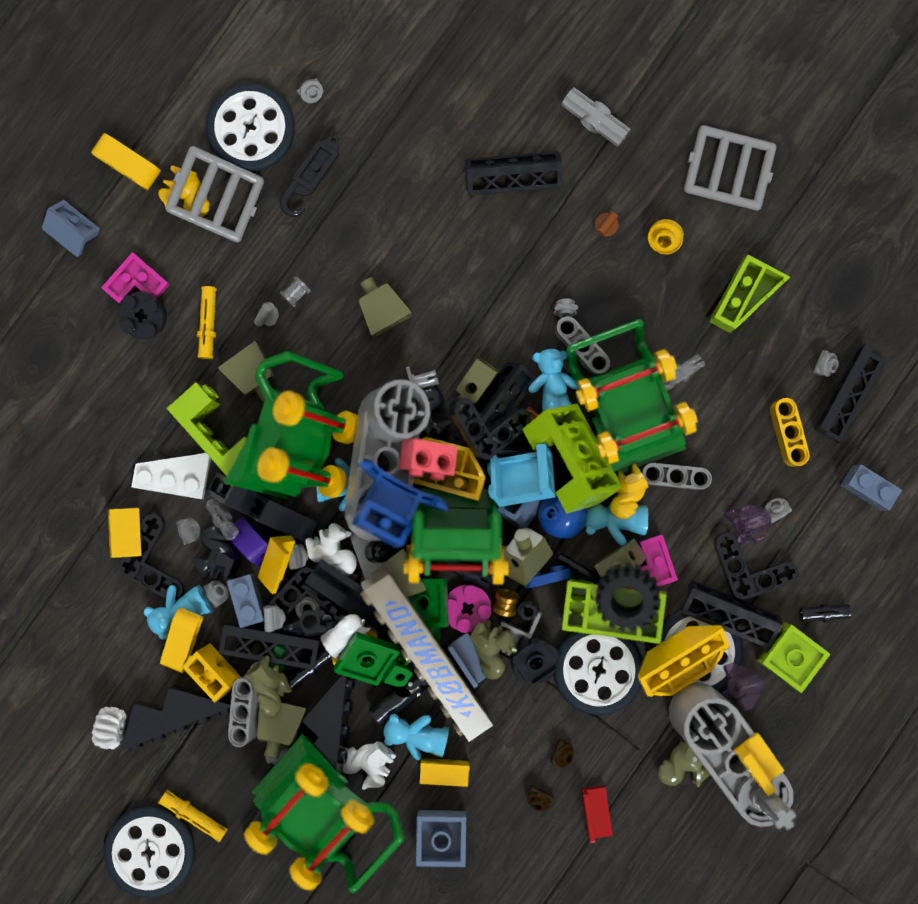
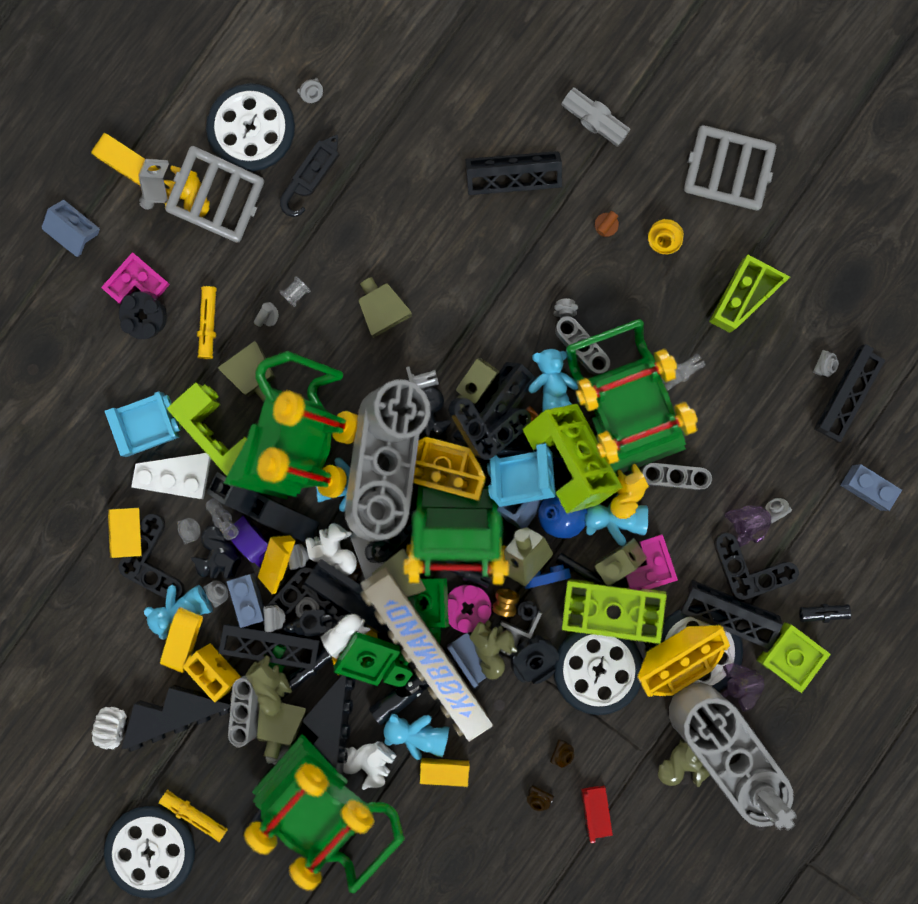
(143, 424): none -> medium azure panel
(152, 183): none -> light grey bracket
(390, 506): blue piece -> none
(428, 456): coral brick -> none
(441, 838): sand blue brick -> none
(627, 616): black tyre -> none
(759, 762): yellow panel -> none
(792, 420): yellow beam -> none

